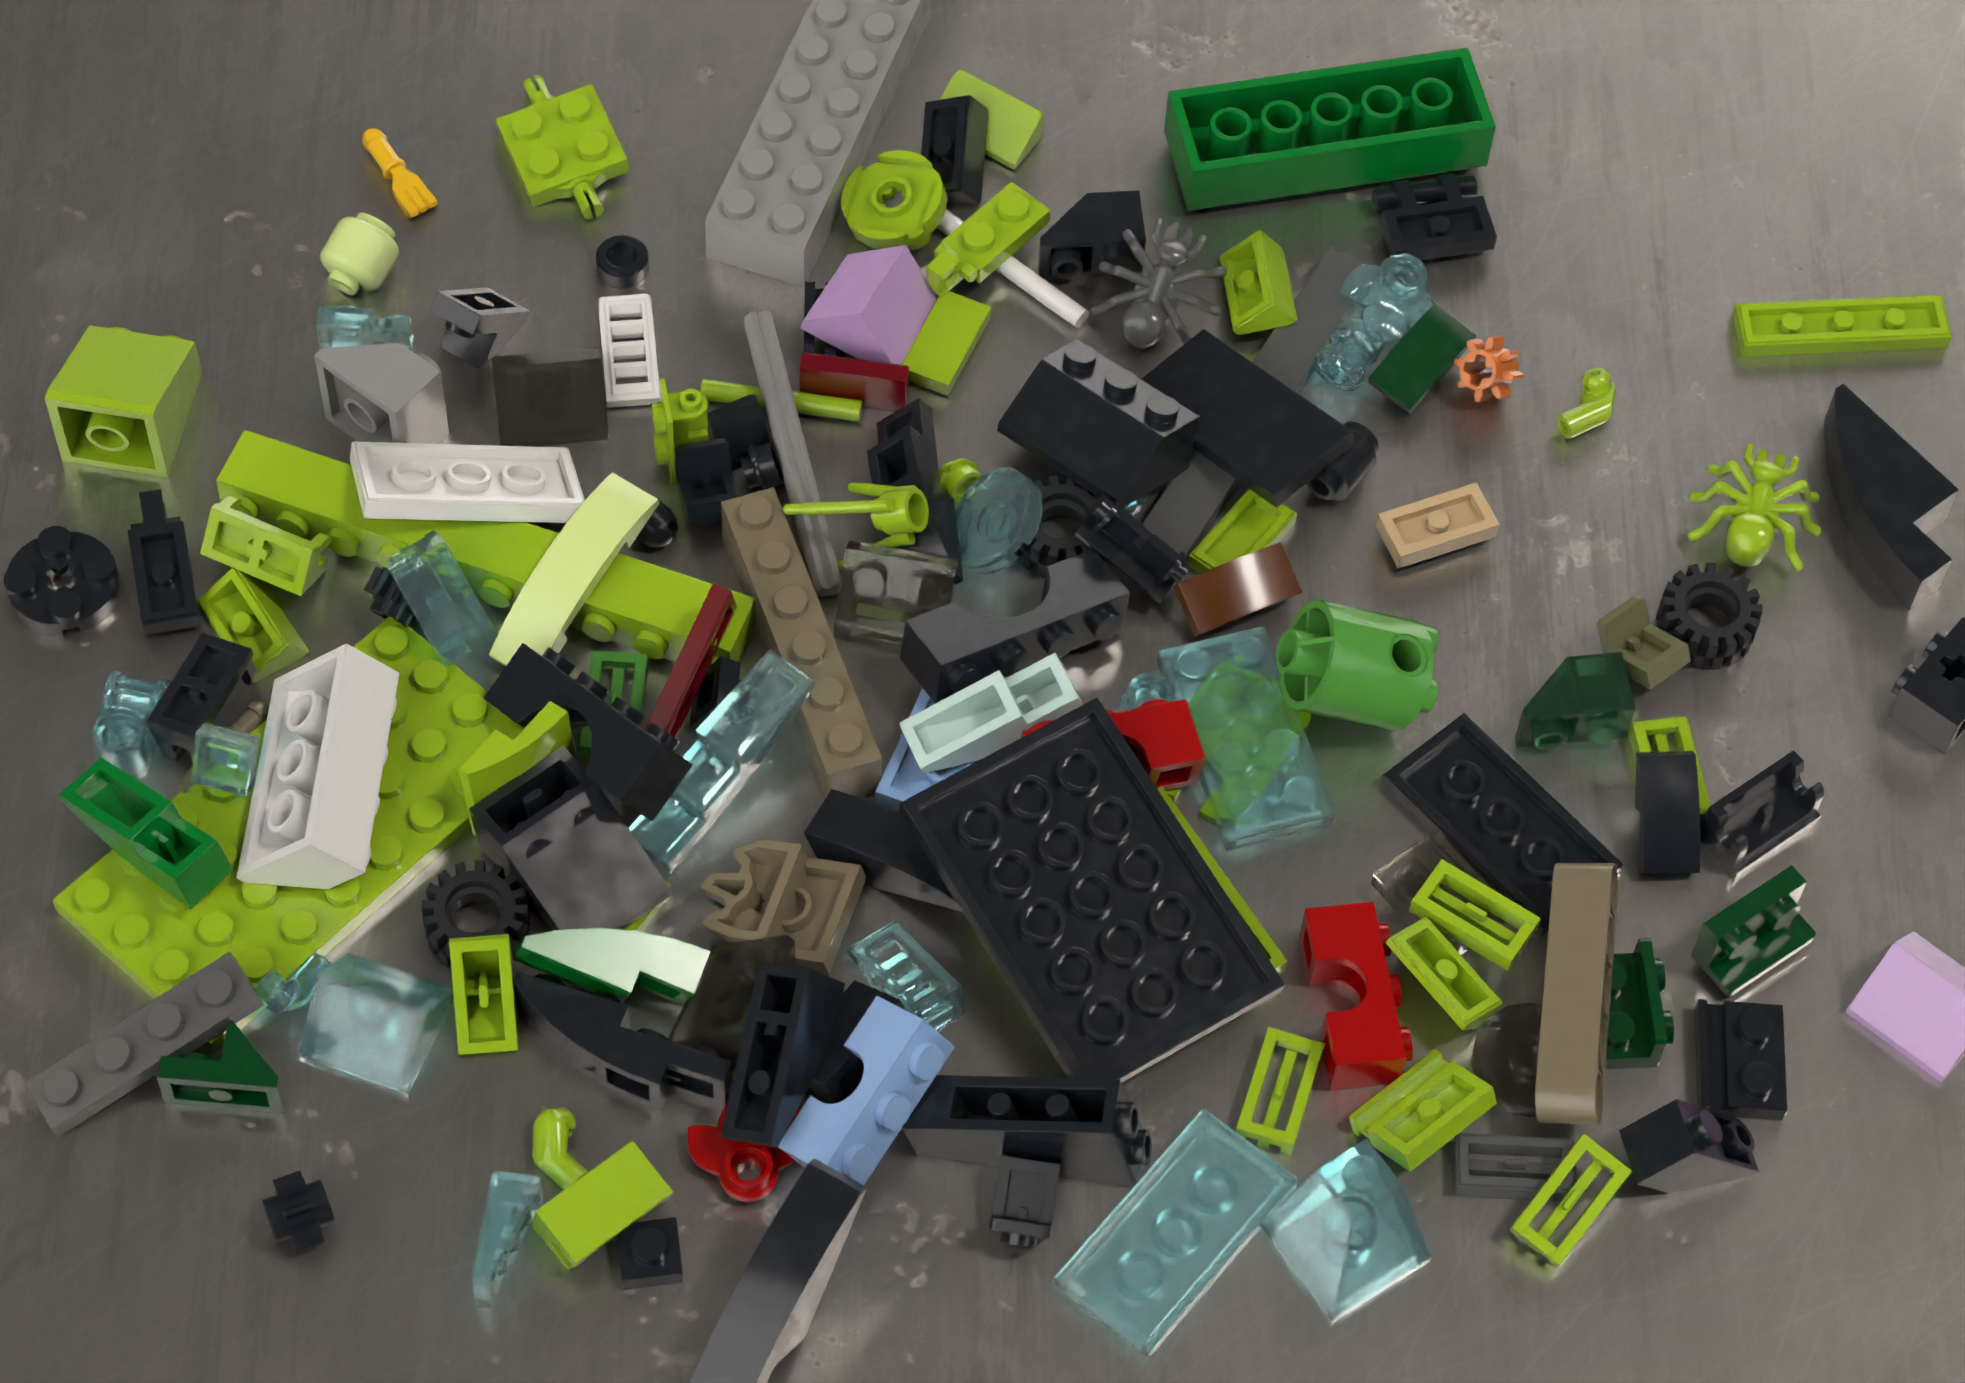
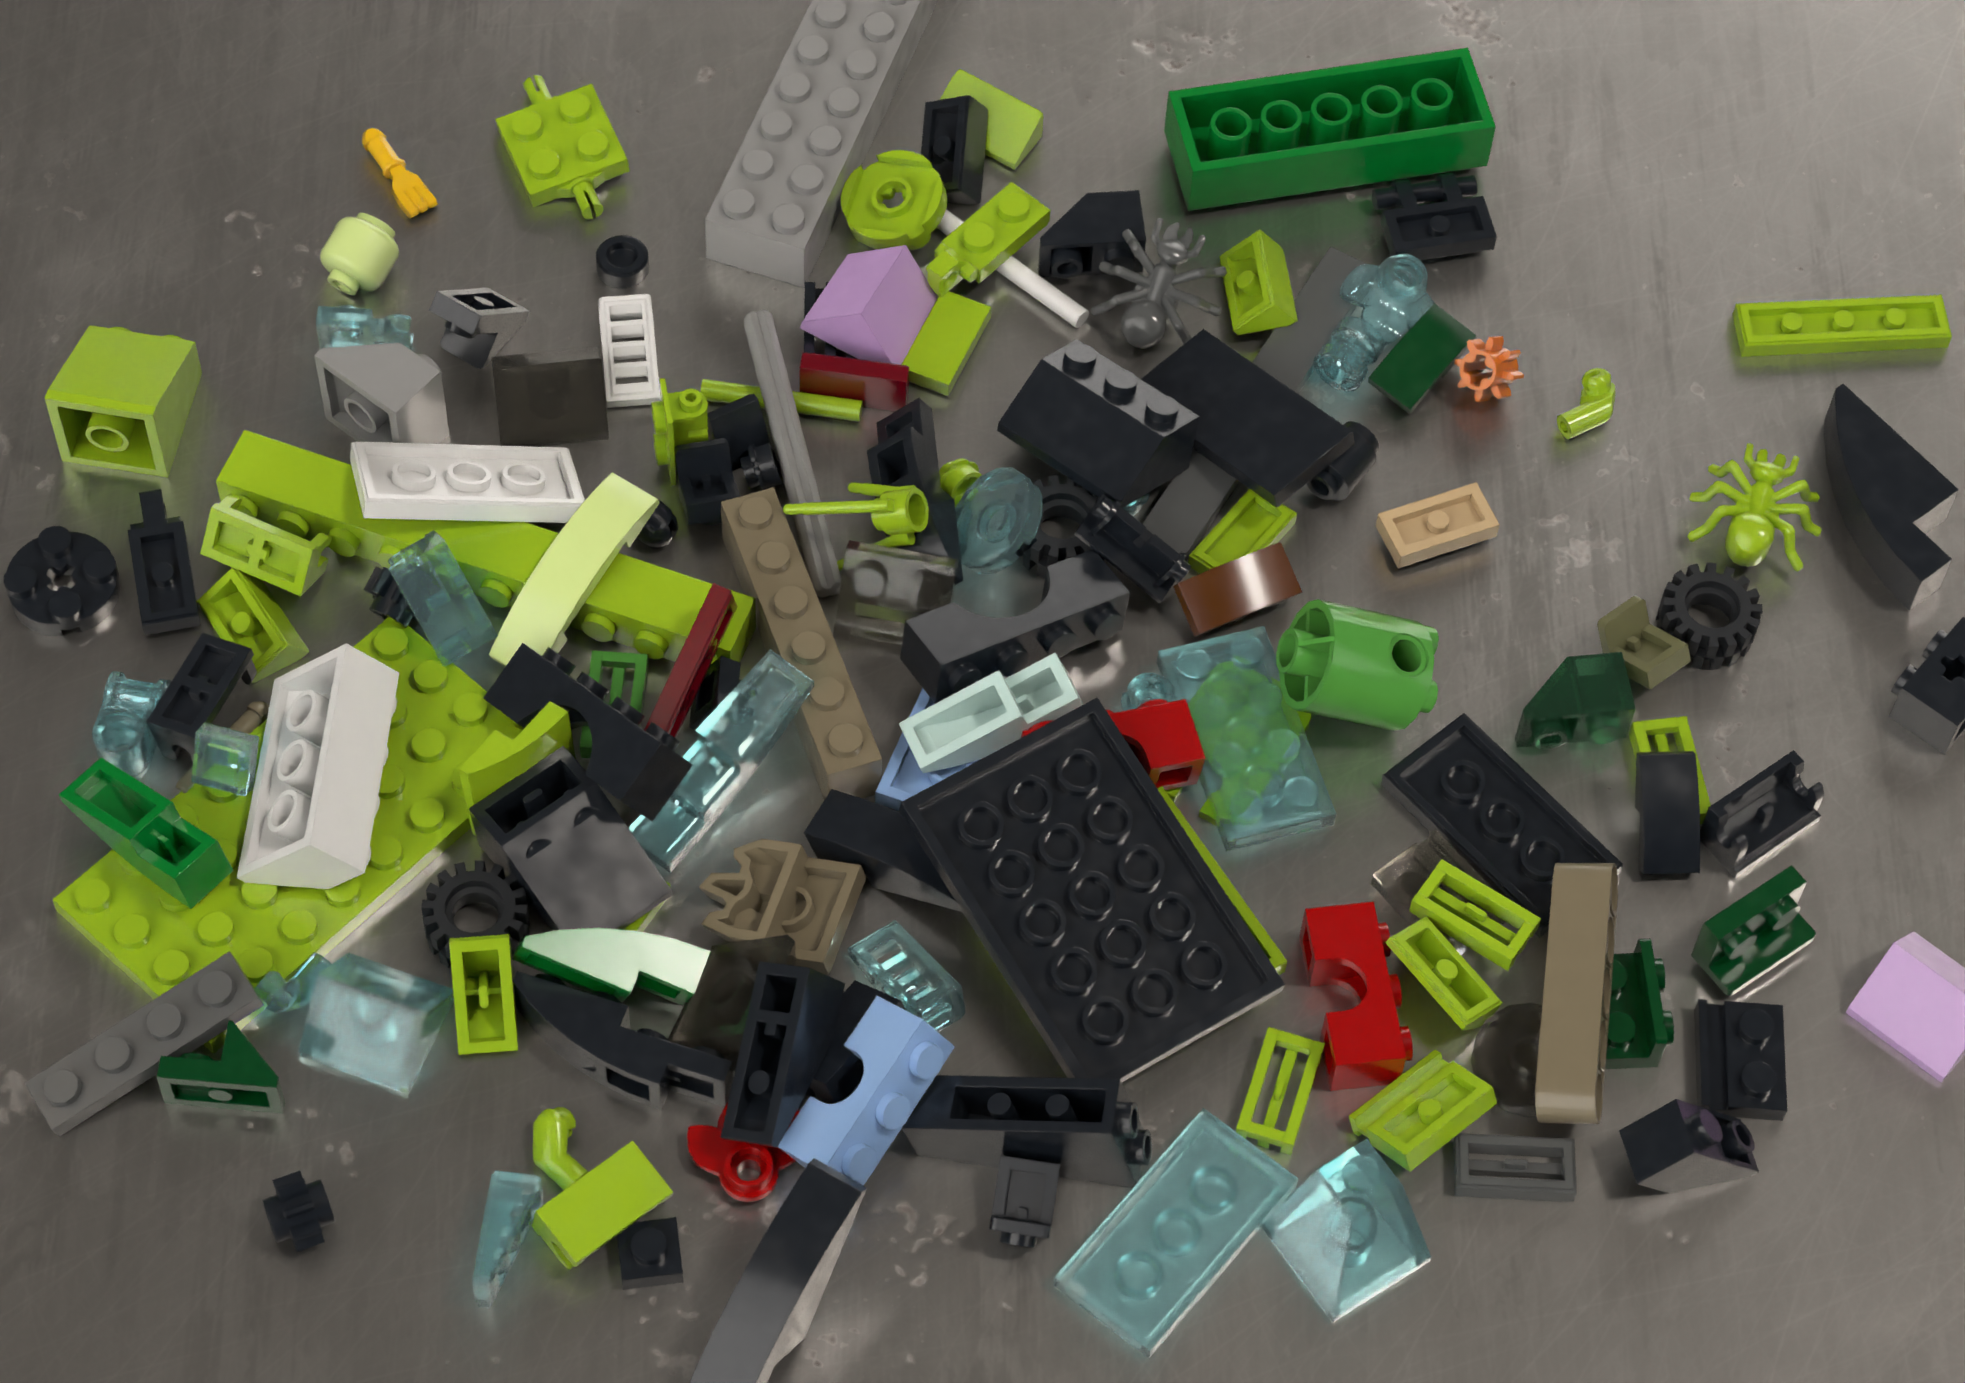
(1539, 1240): lime tile -> none

